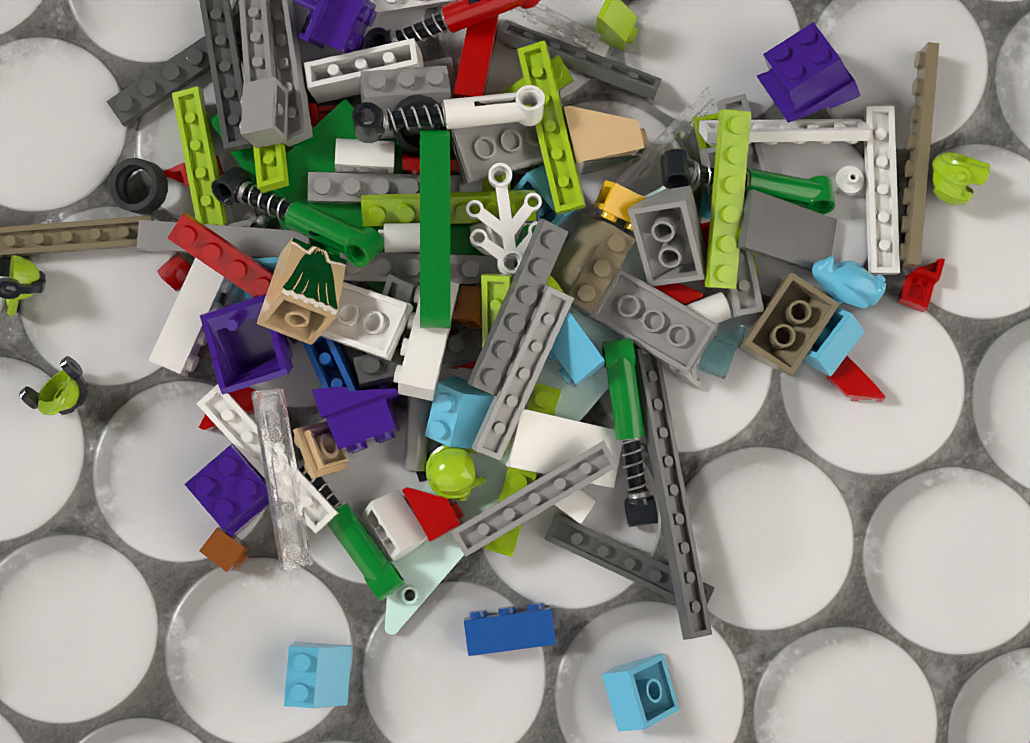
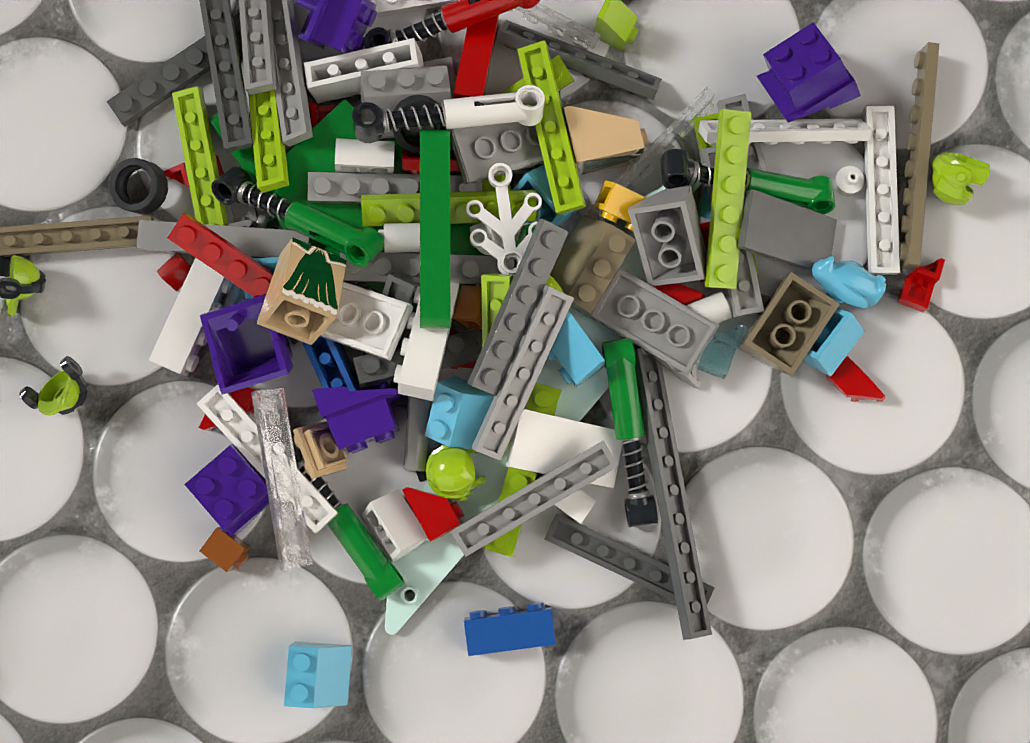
(264, 112): light grey brick -> none
(640, 693): medium azure slope -> none

